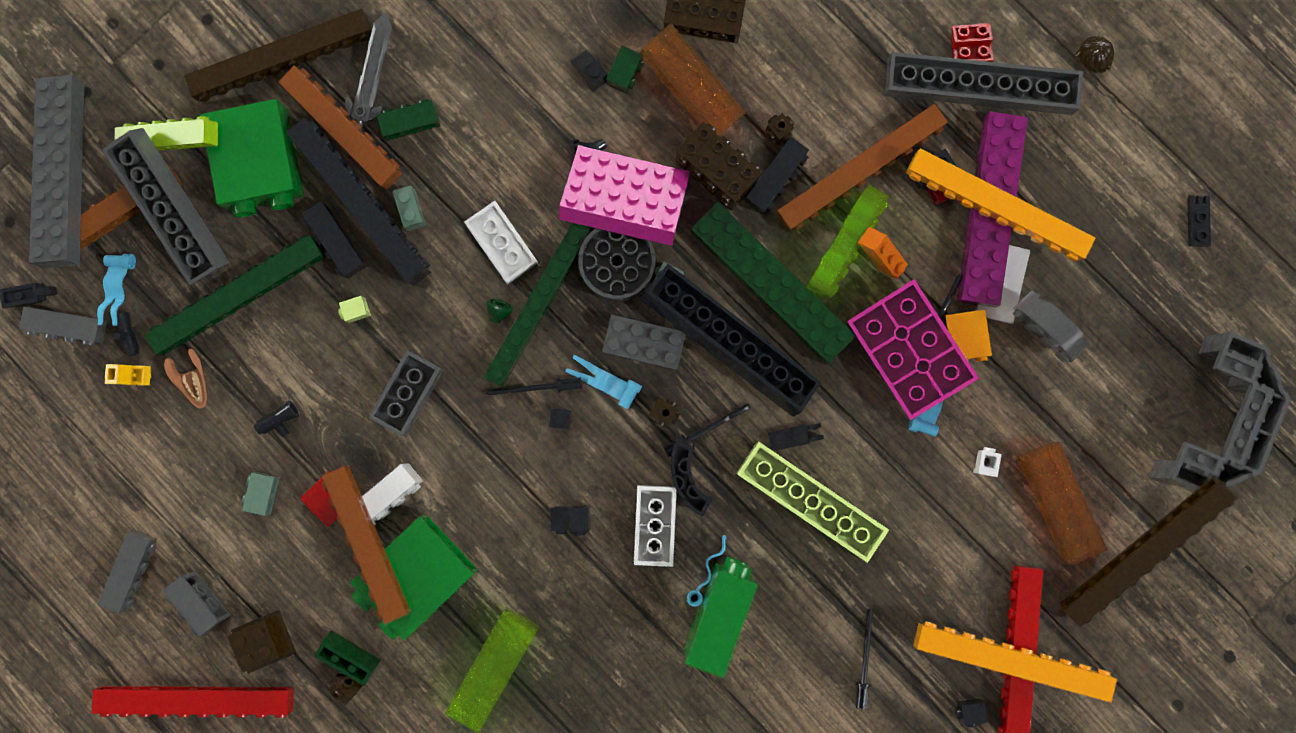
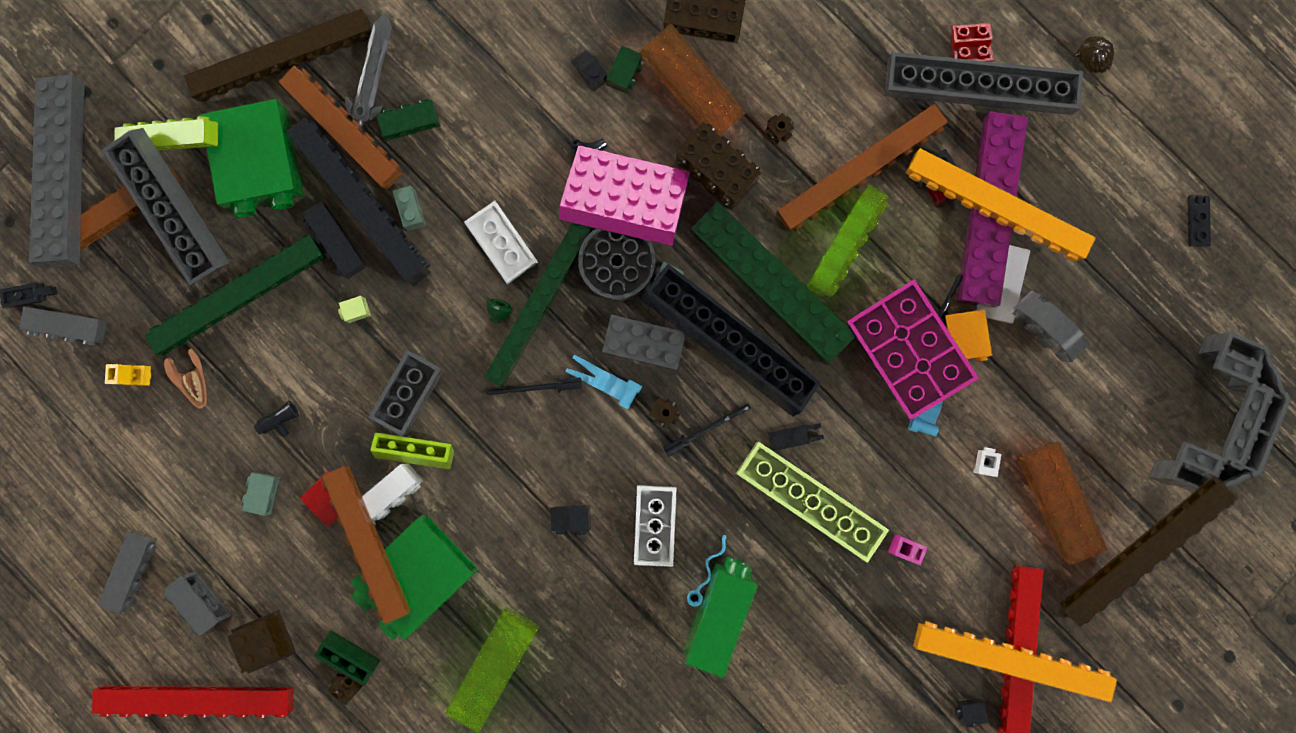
(113, 283): medium azure flag -> none
(126, 334): black piece -> none
(412, 451): none -> lime brick
(560, 418): black brick -> none
(688, 488): black brick -> none
(777, 174): black brick -> none
(863, 687): black piece -> none
(882, 253): orange brick -> none
(907, 549): none -> dark pink brick

